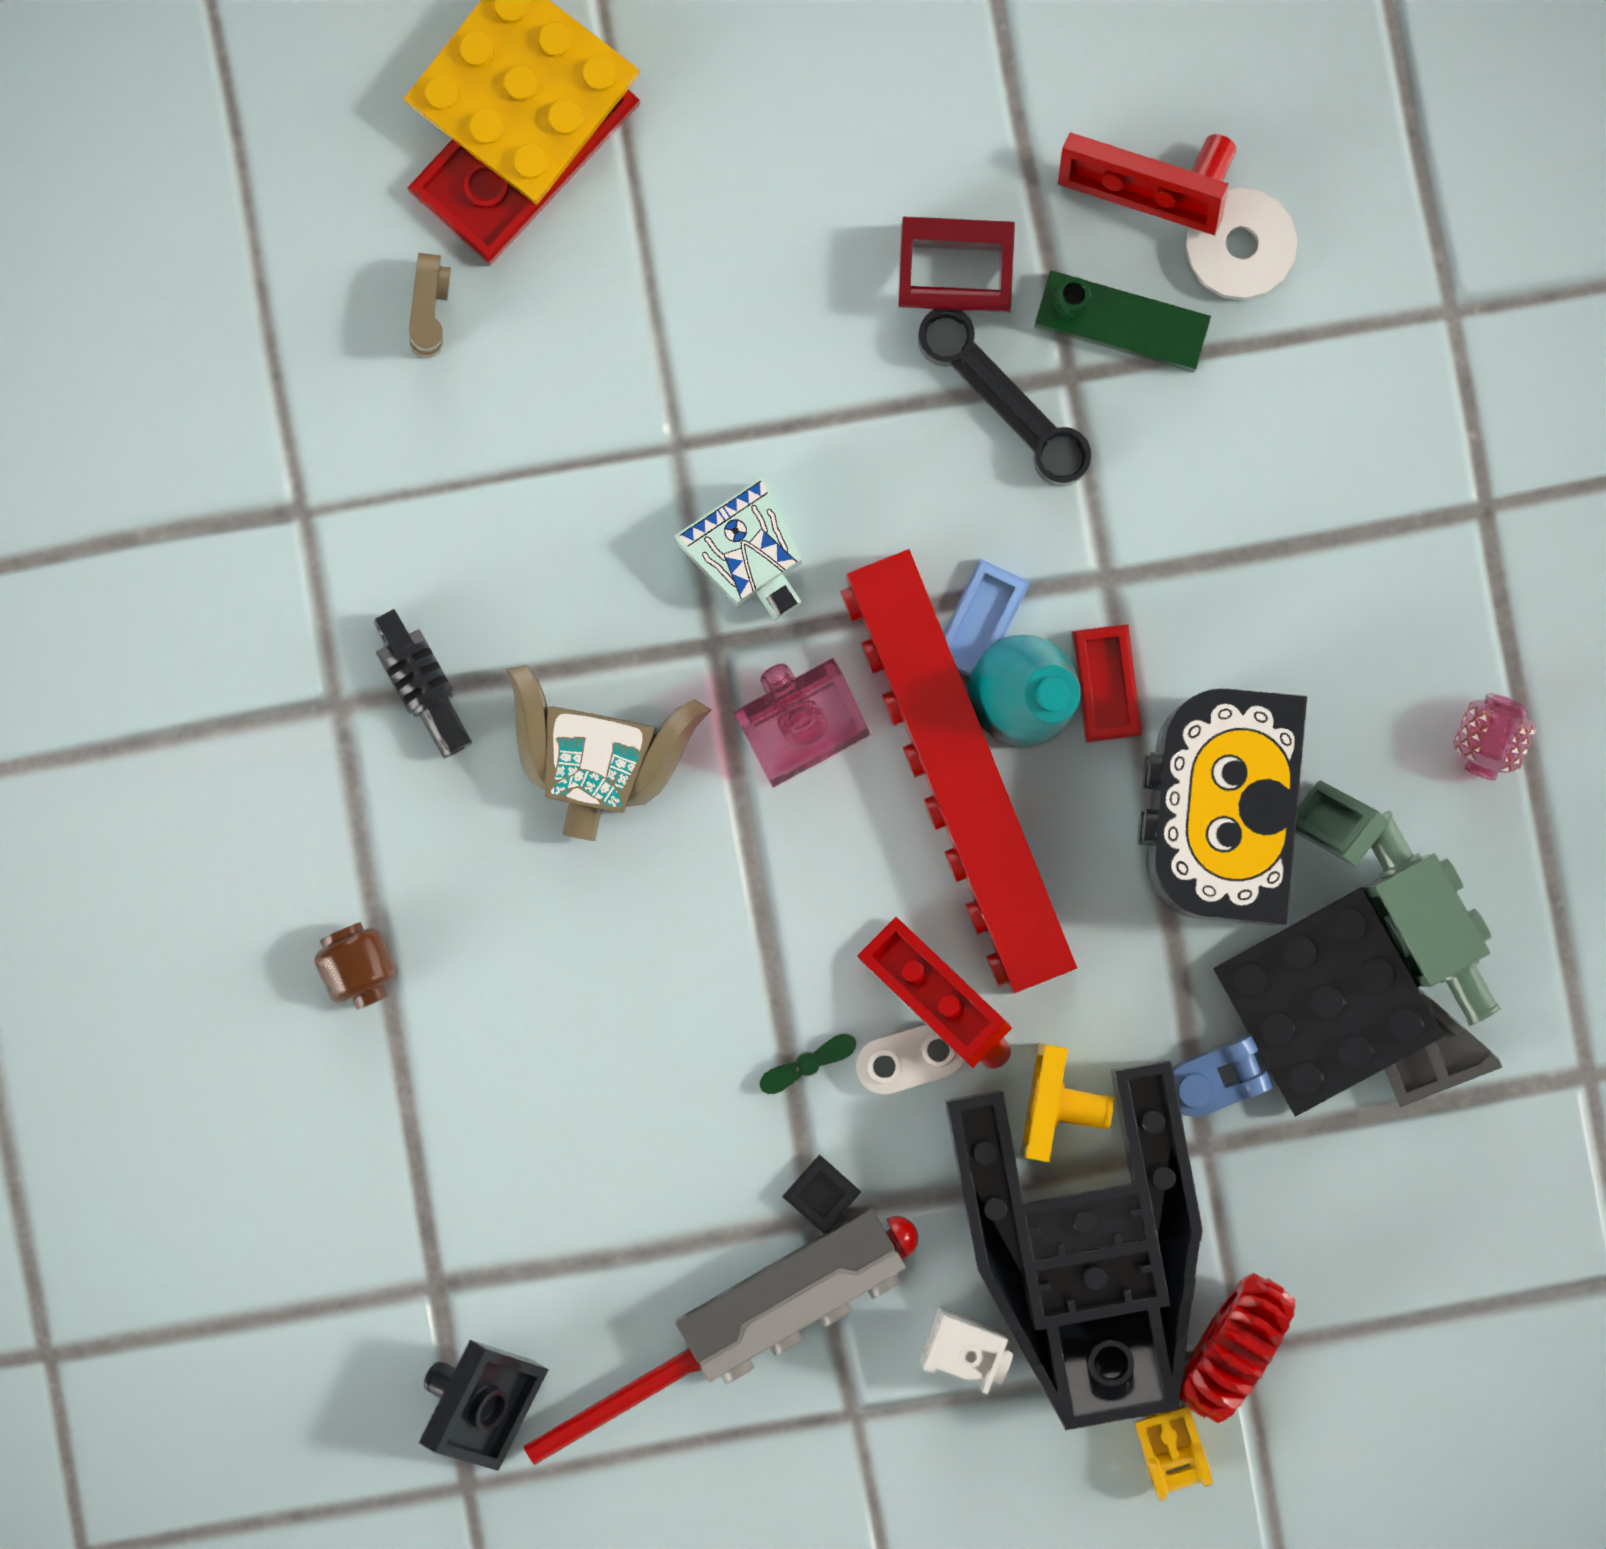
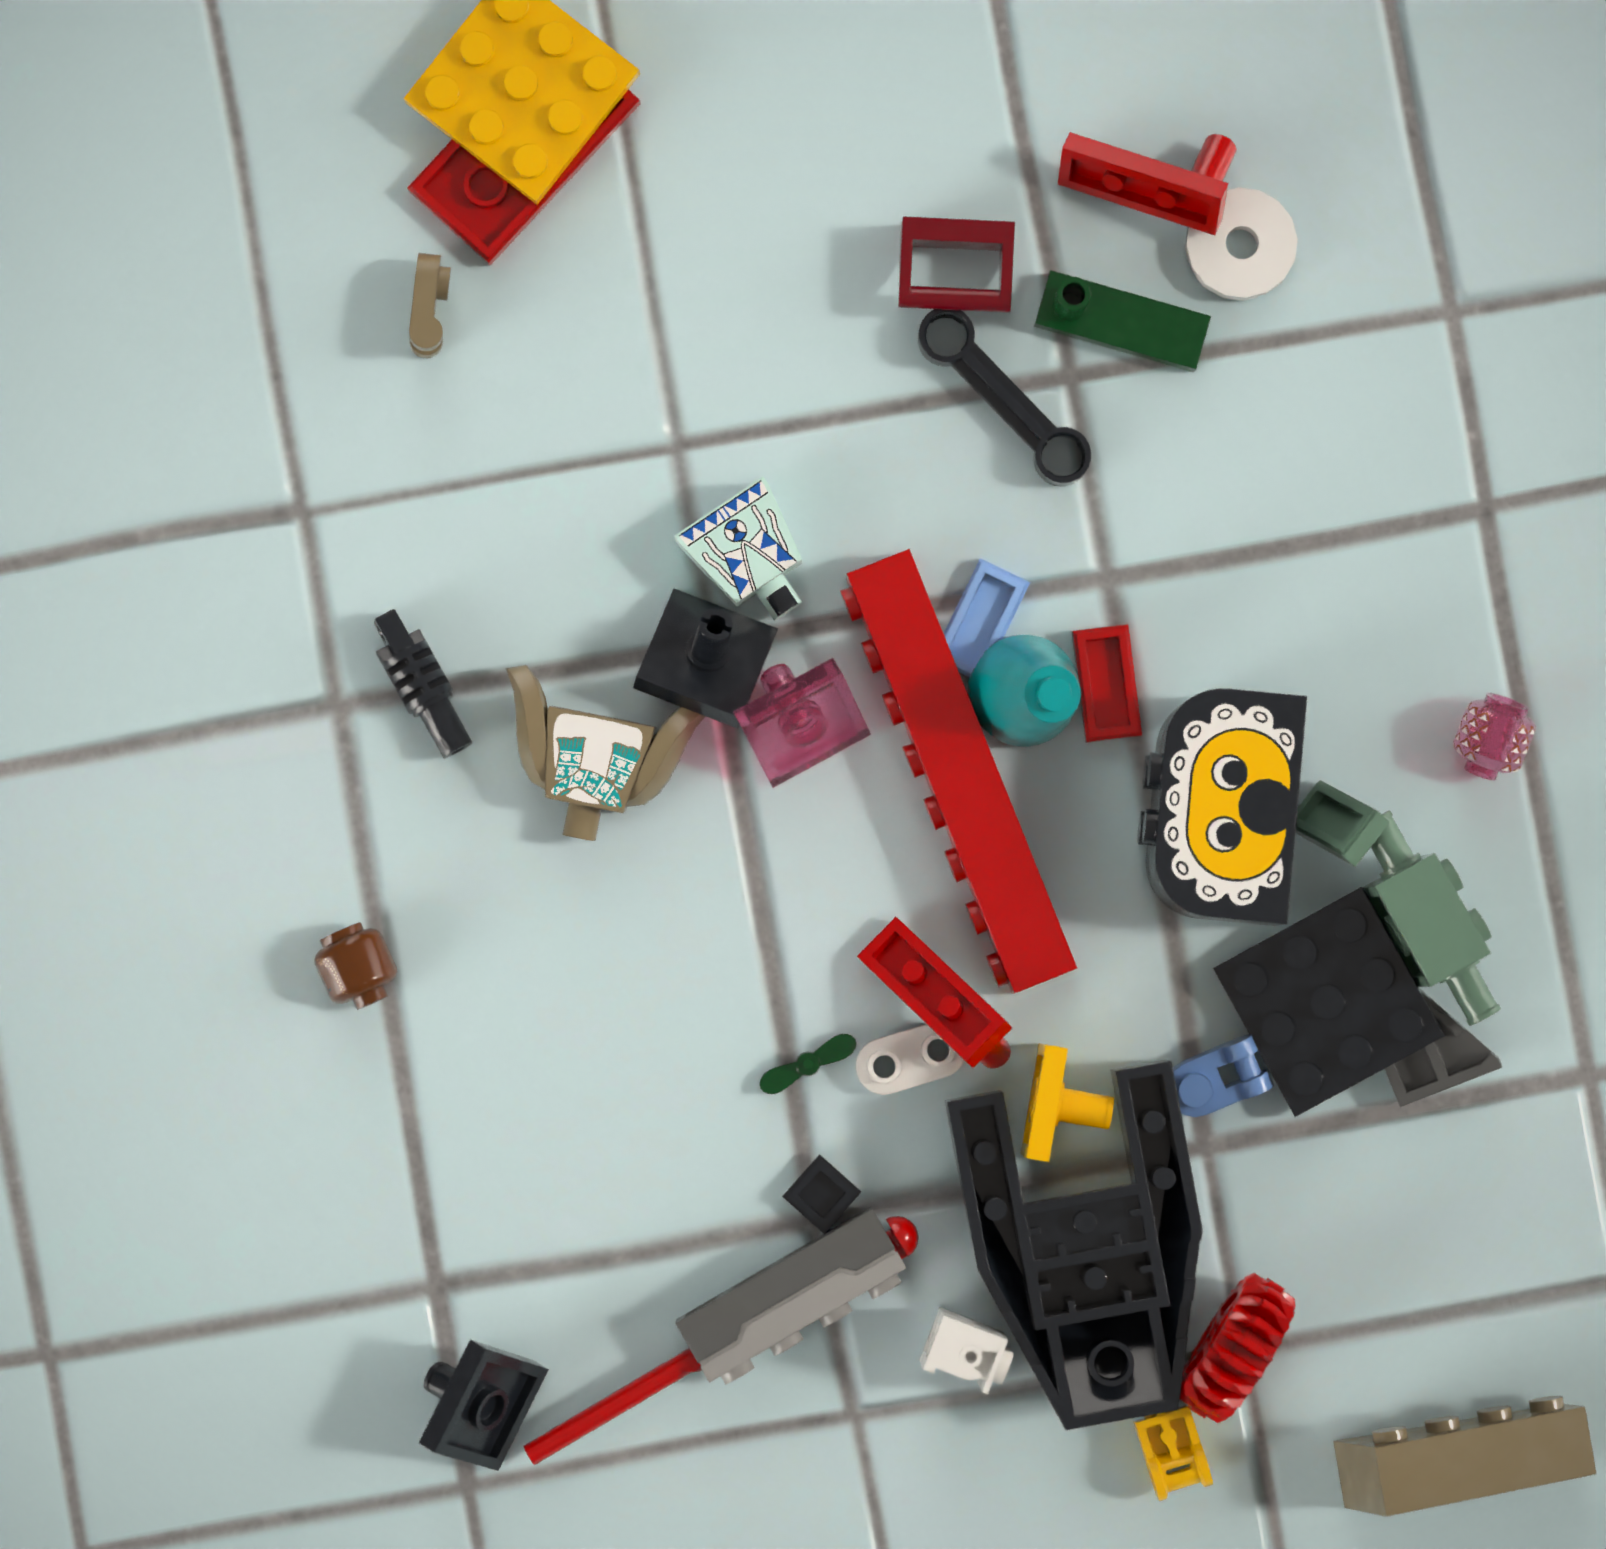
(705, 657): none -> black tile
(1466, 1458): none -> dark tan wedge

